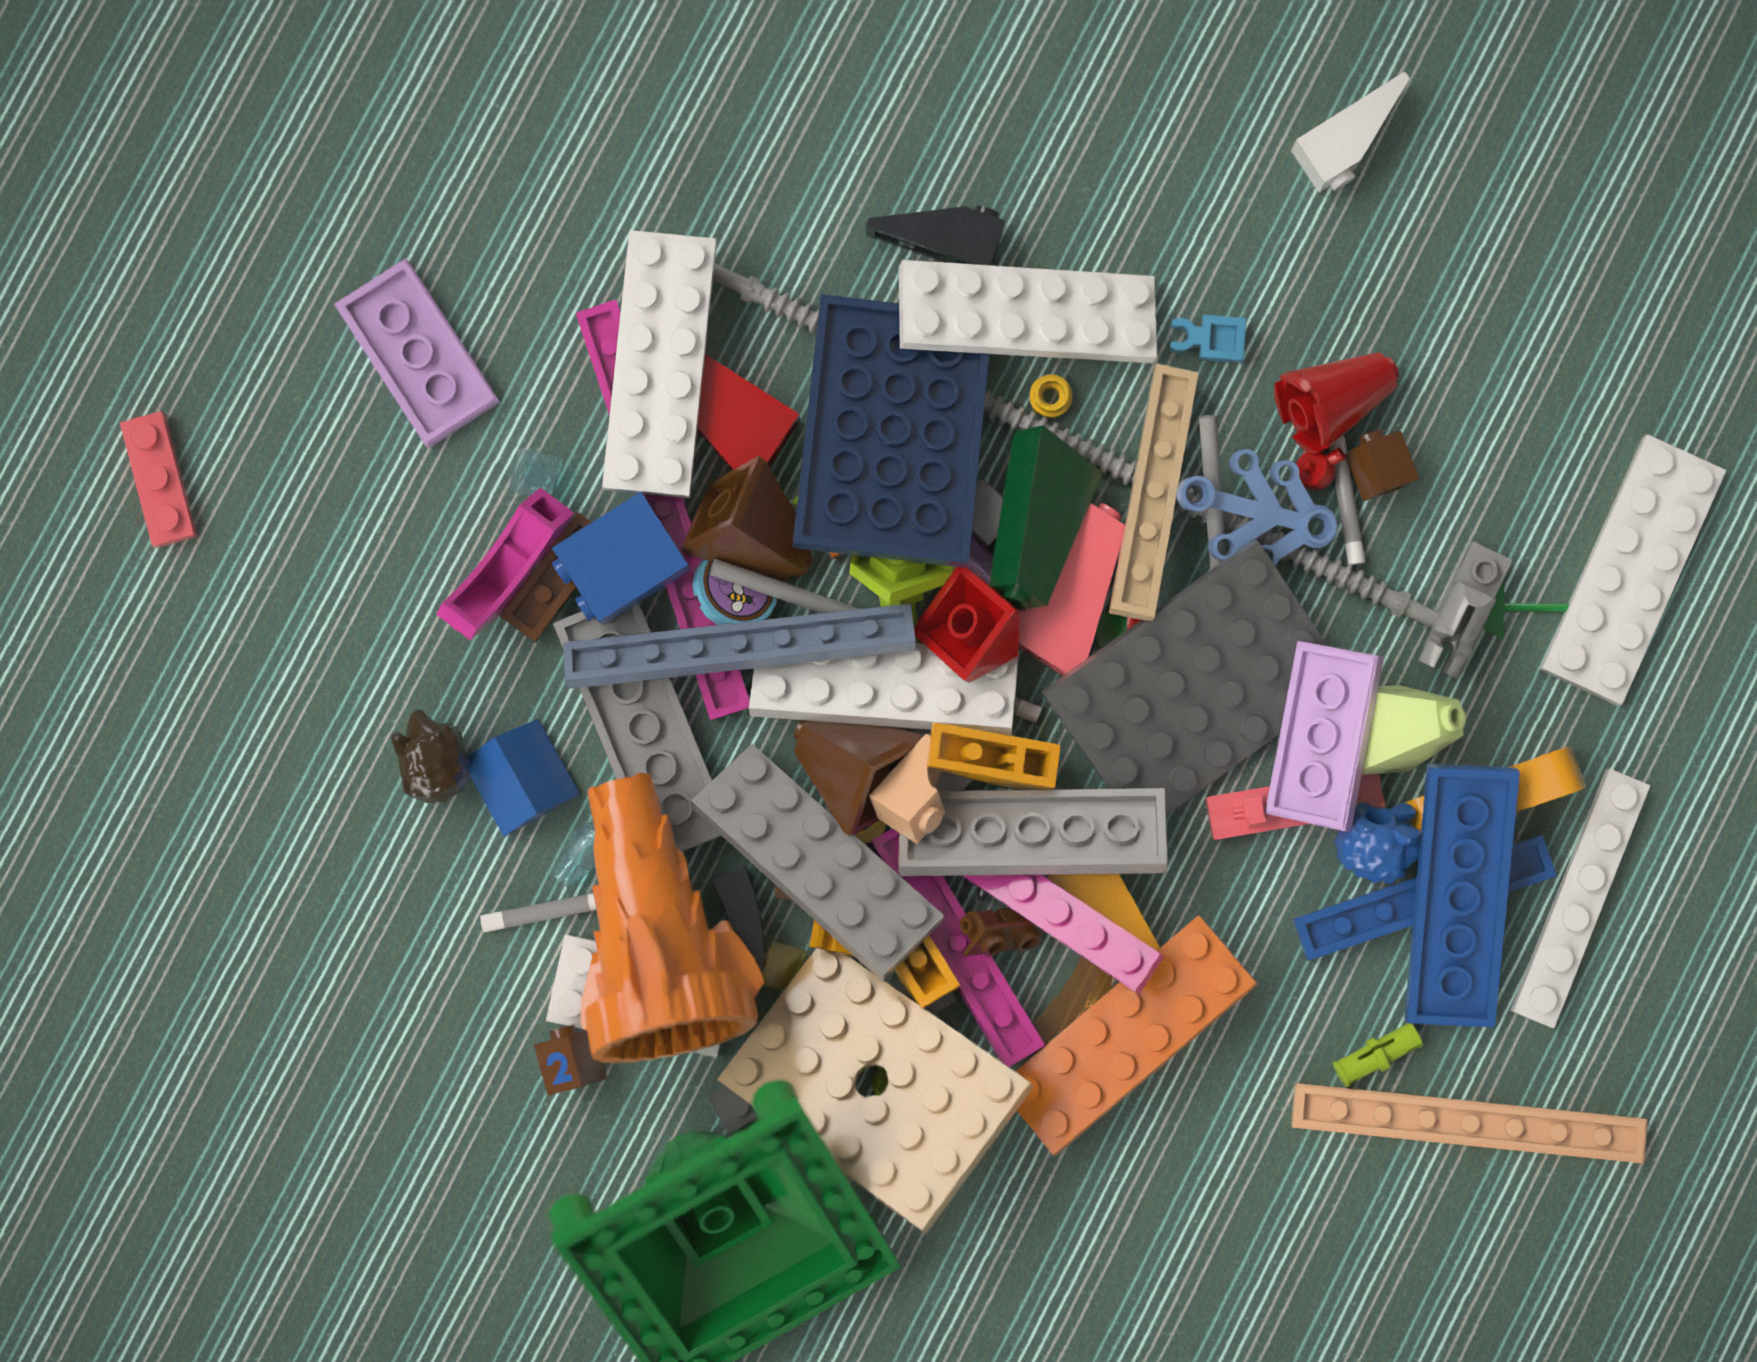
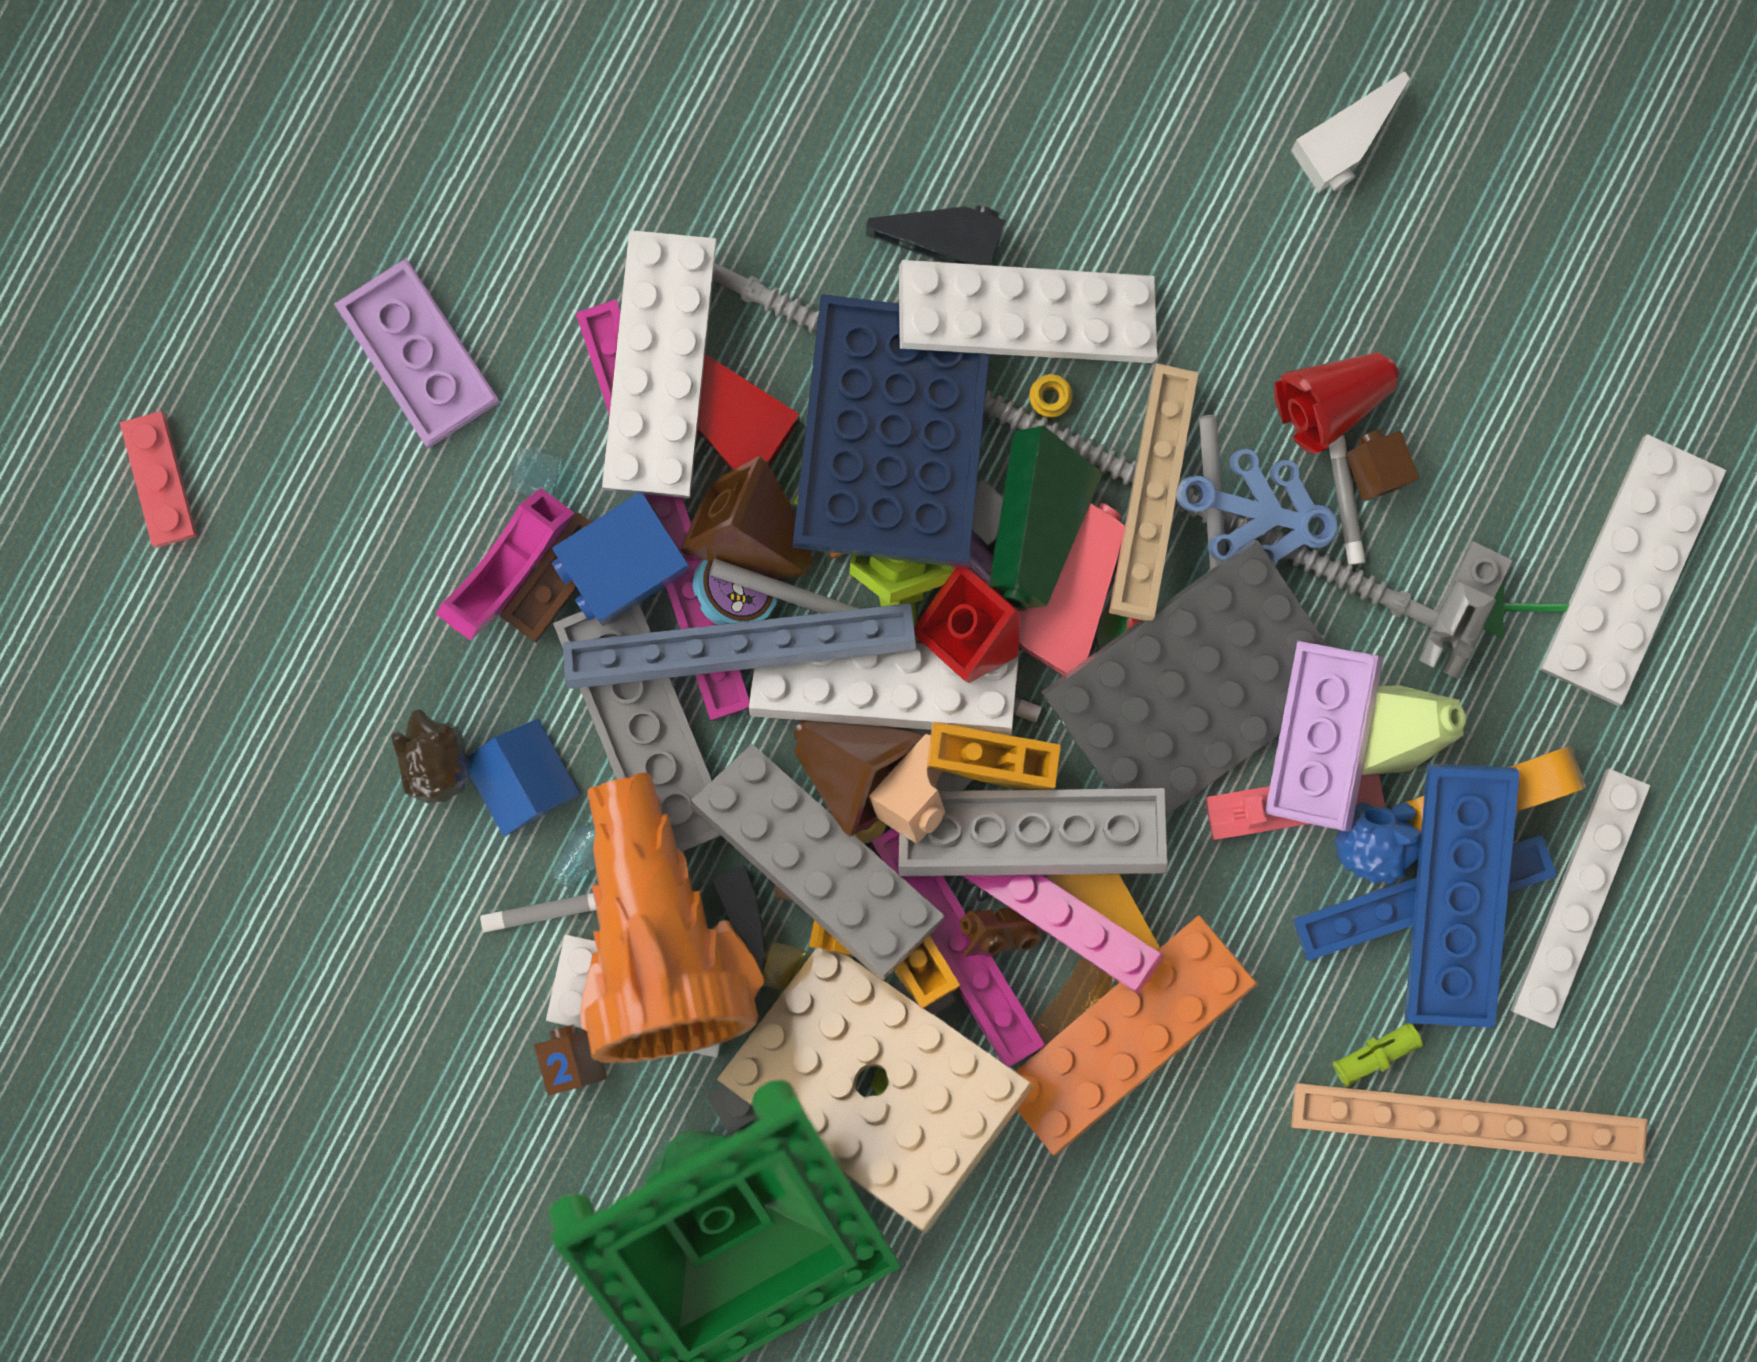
(1217, 338): dark azure plate -> none
(1318, 469): red piece -> none

